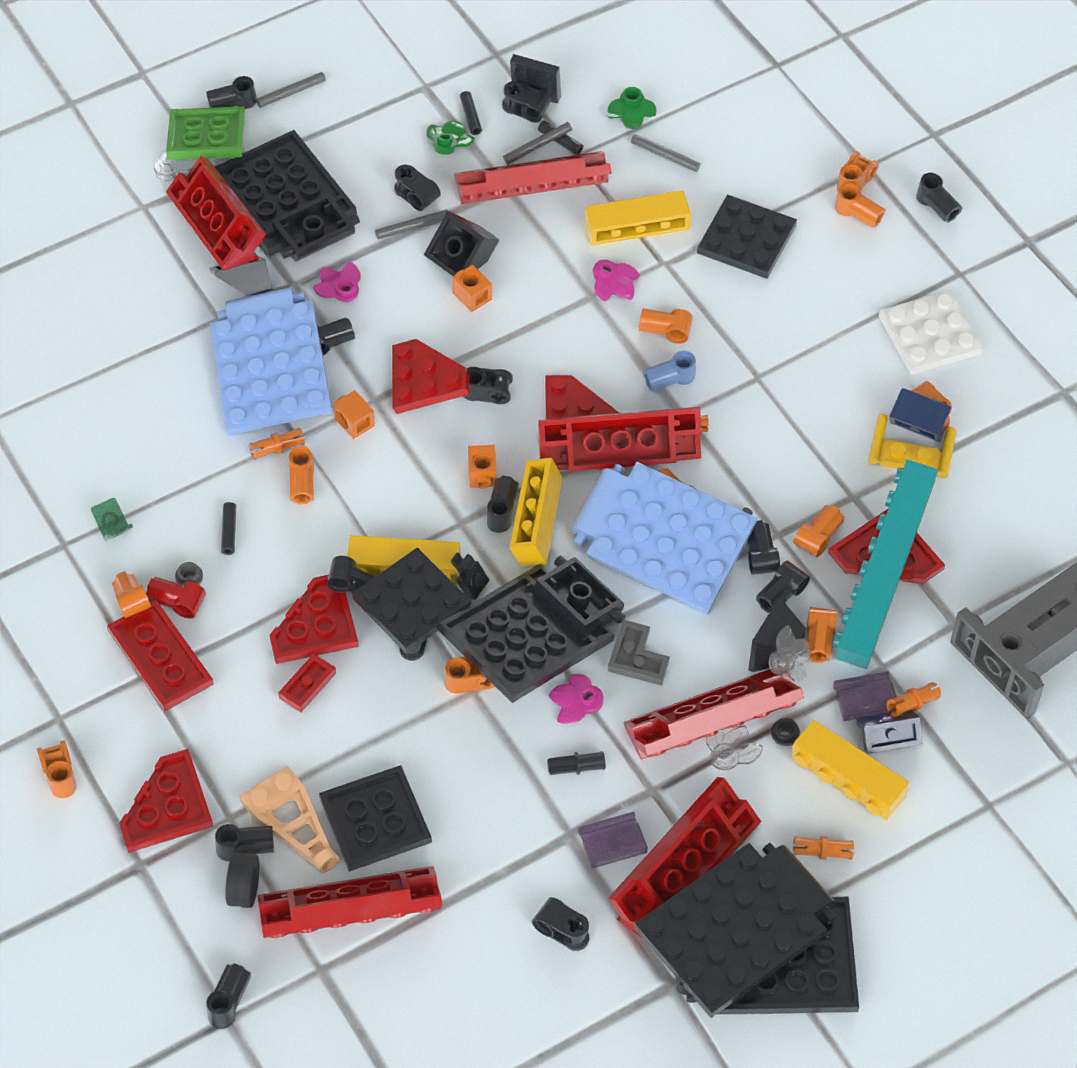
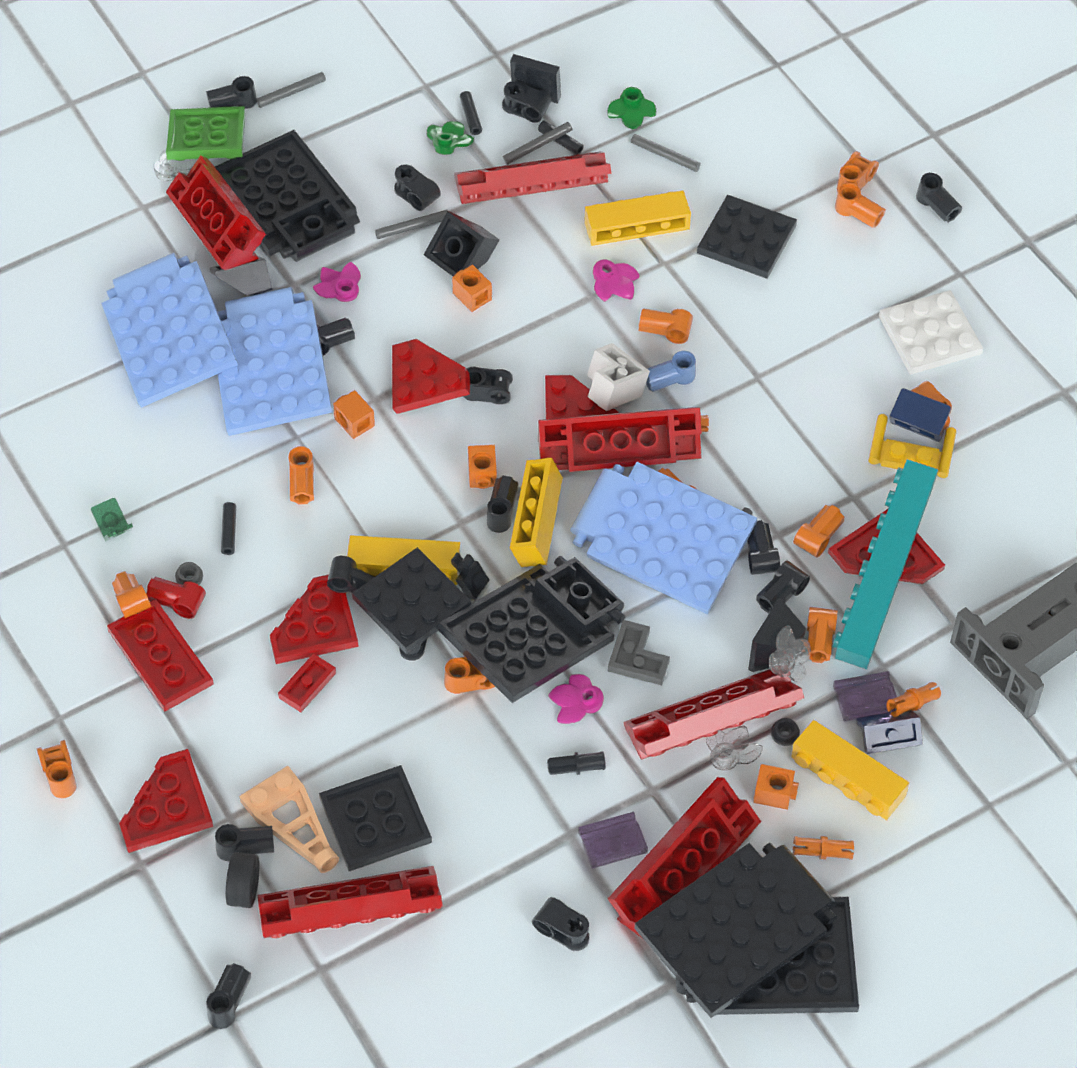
(167, 328): none -> light blue plate
(276, 443): orange pin -> none
(615, 377): none -> white brick
(771, 776): none -> orange brick

